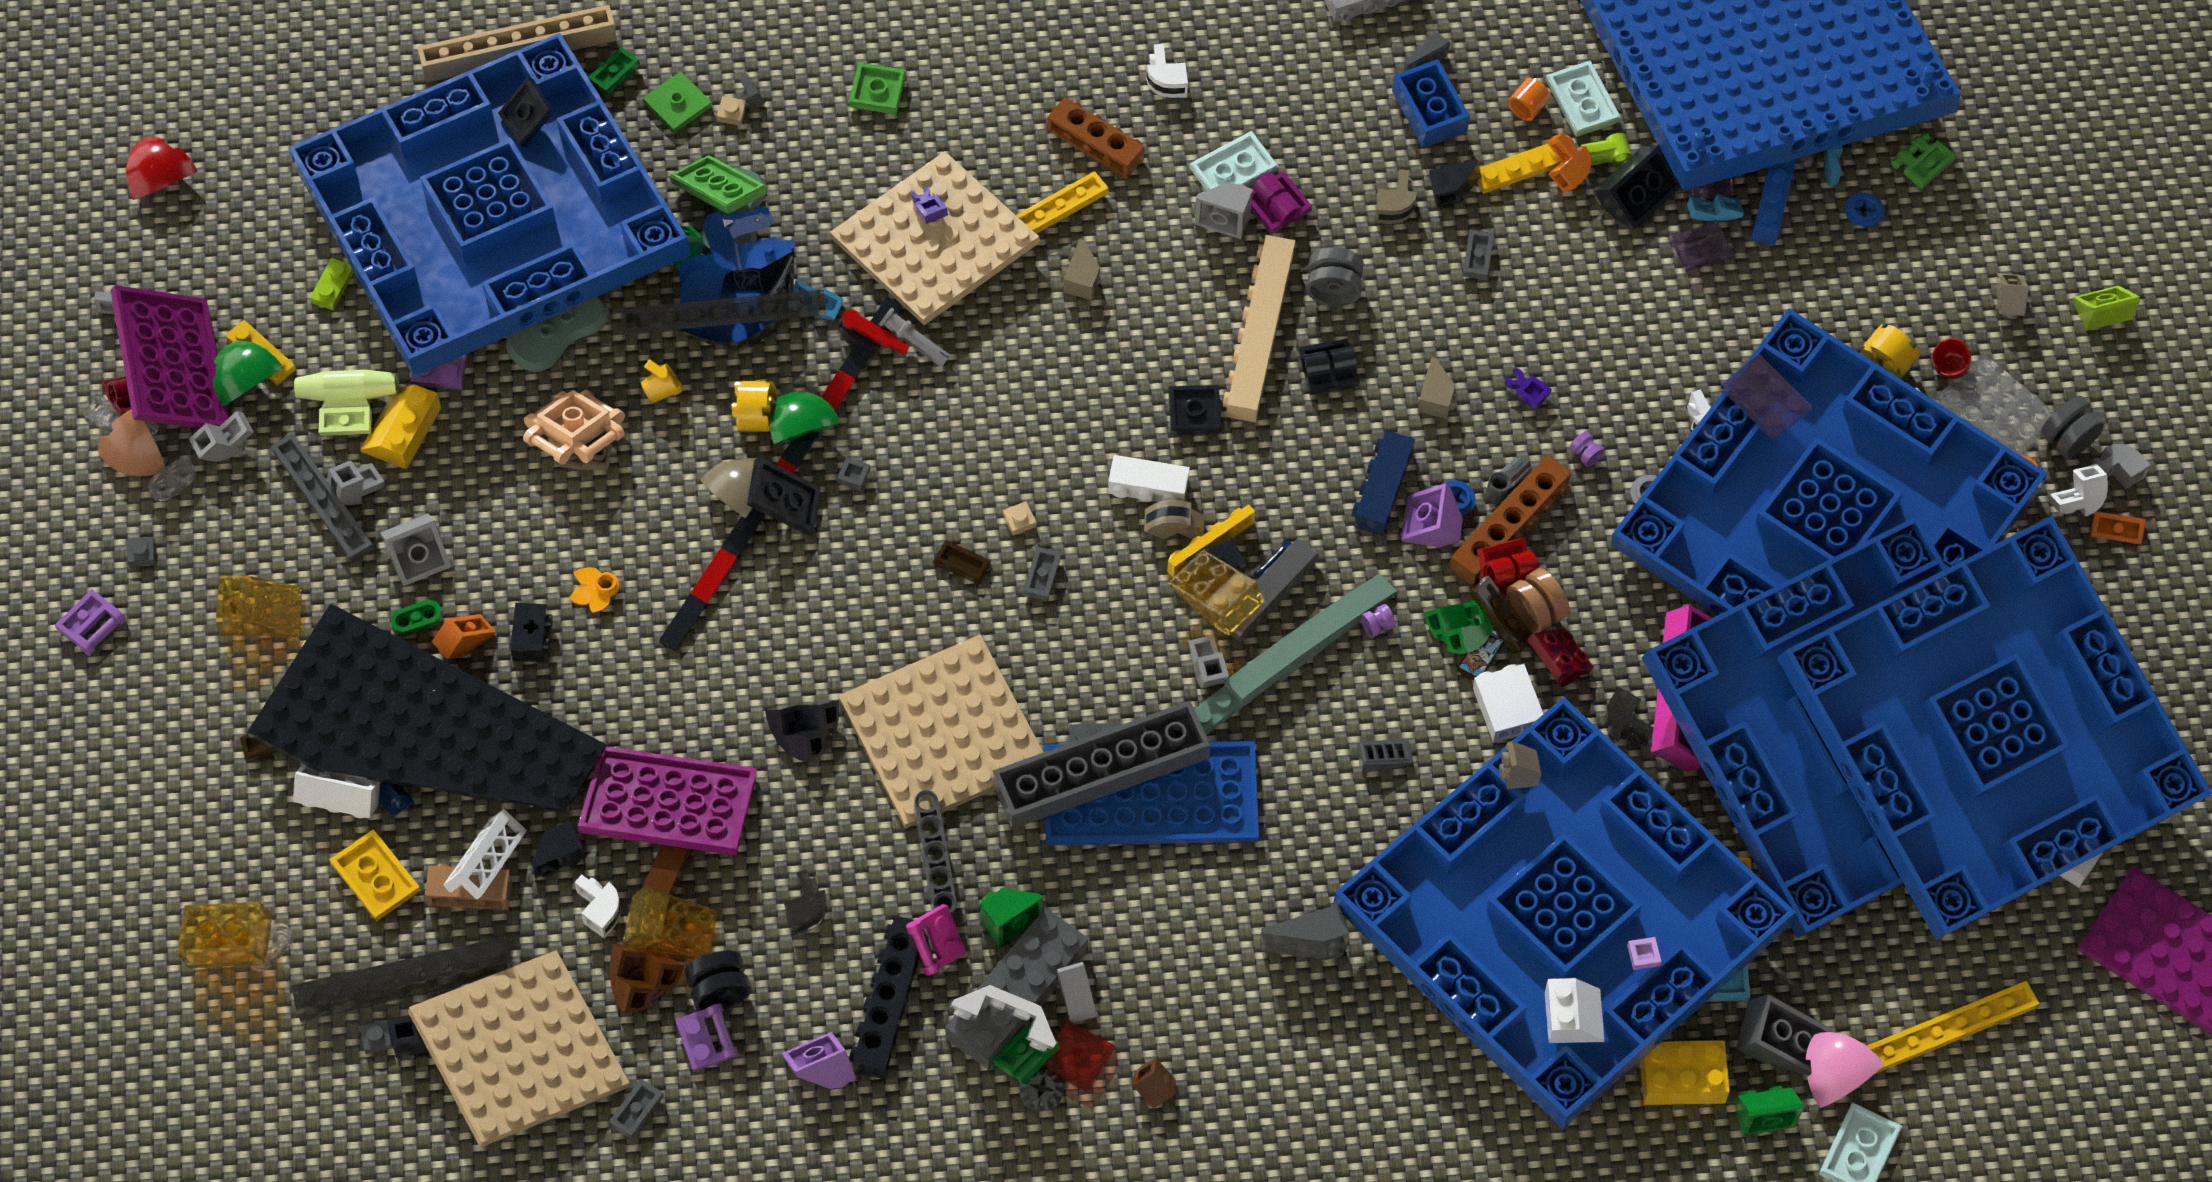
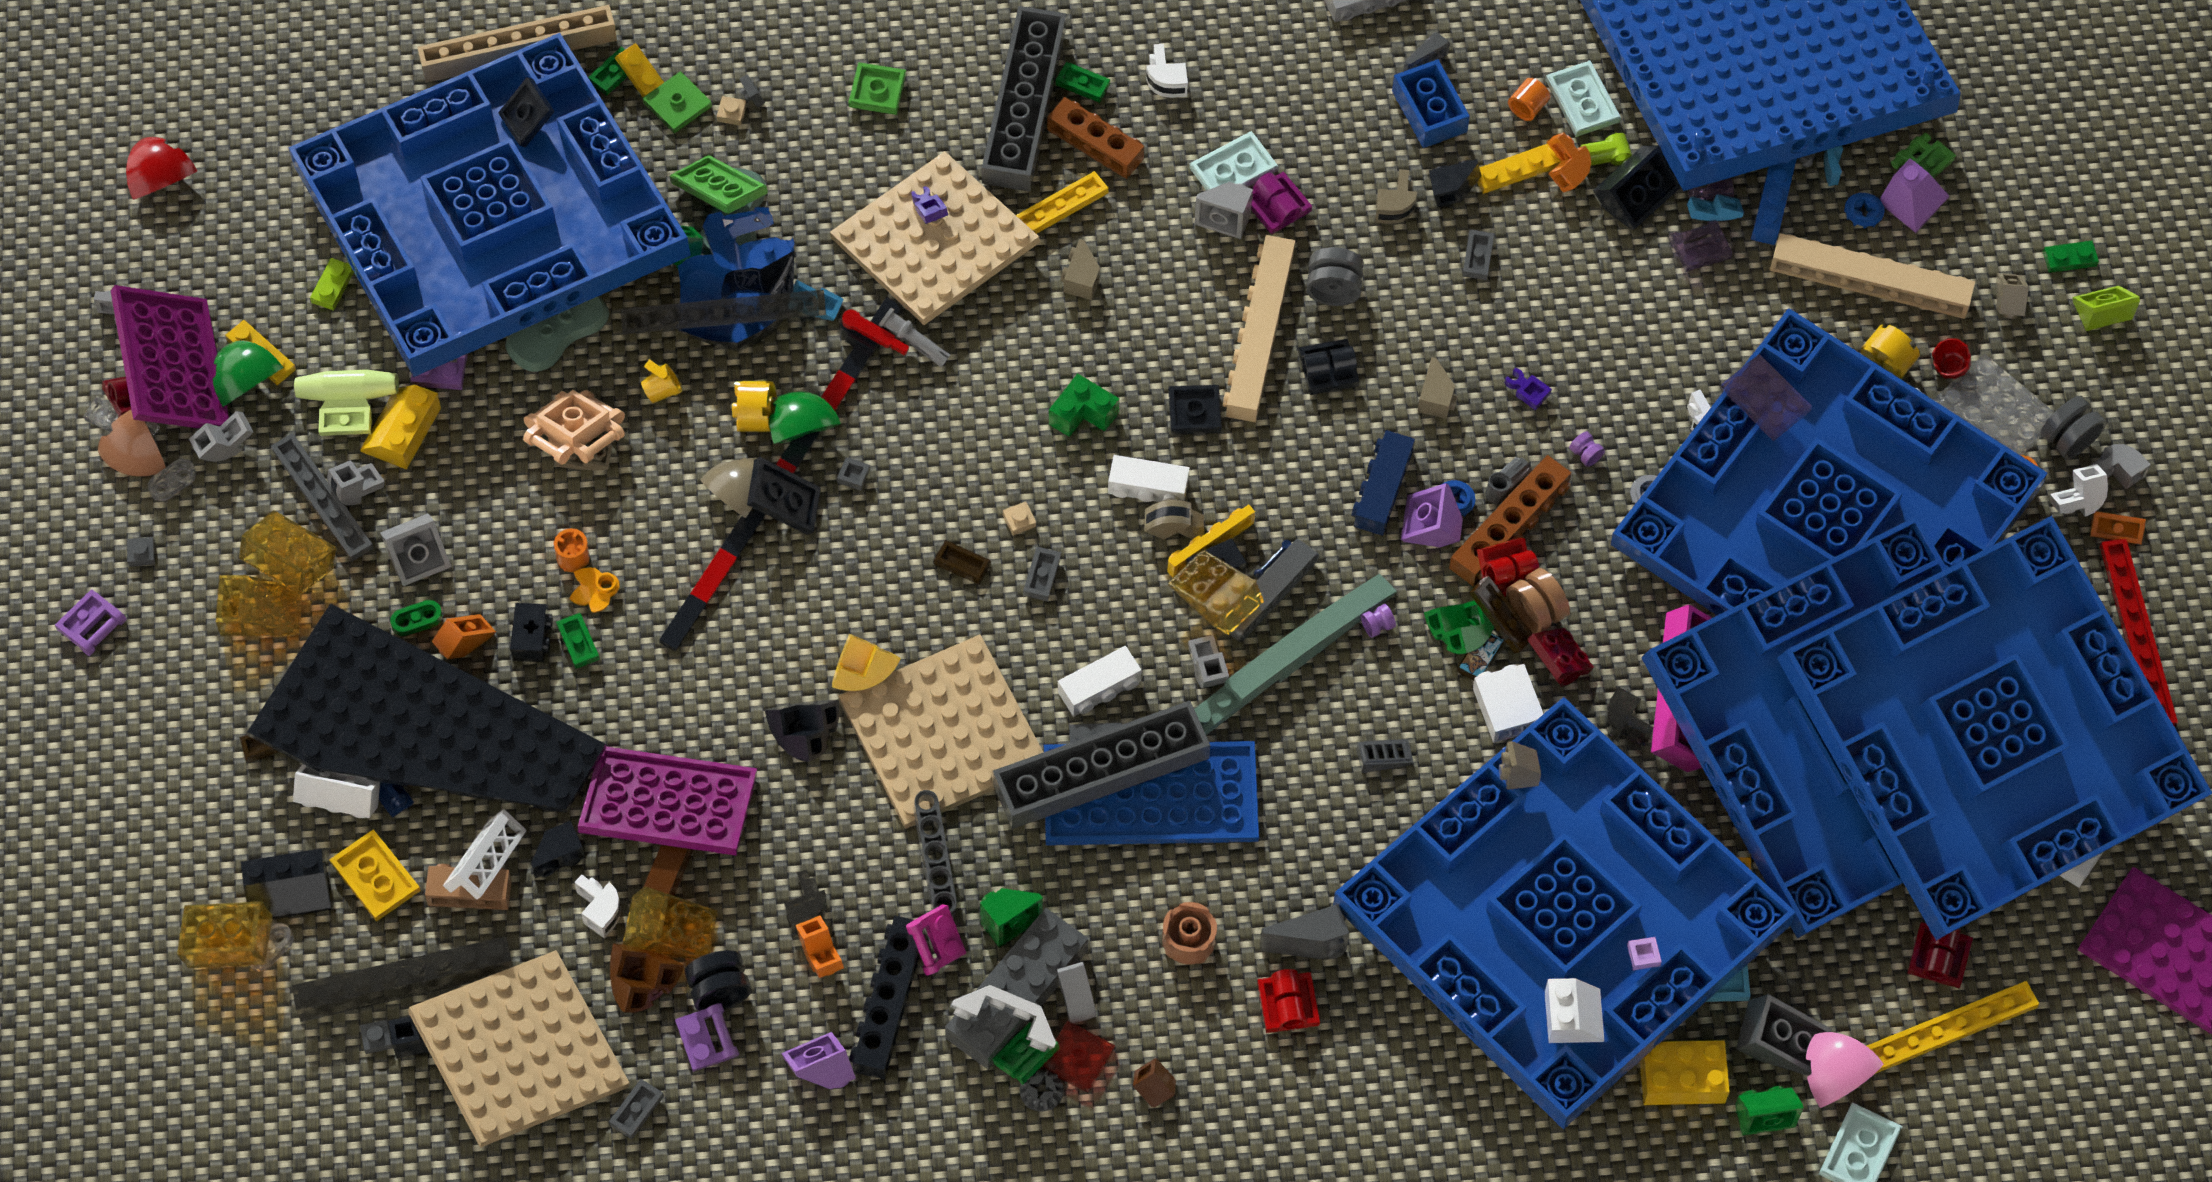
(287, 552): none -> clear yellow brick
(288, 883): none -> black slope
(571, 550): none -> orange piece
(577, 640): none -> green plate
(639, 70): none -> yellow plate
(819, 947): none -> orange brick
(862, 665): none -> yellow brick
(1024, 99): none -> dark grey brick
(1083, 82): none -> green plate
(1083, 401): none -> green brick
(1099, 681): none -> white brick
(1189, 947): none -> nougat brick
(1288, 1001): none -> red plate
(1872, 275): none -> tan brick
(1913, 195): none -> medium lavender slope
(1942, 959): none -> dark red plate
(2070, 256): none -> green plate
(2135, 618): none -> red plate

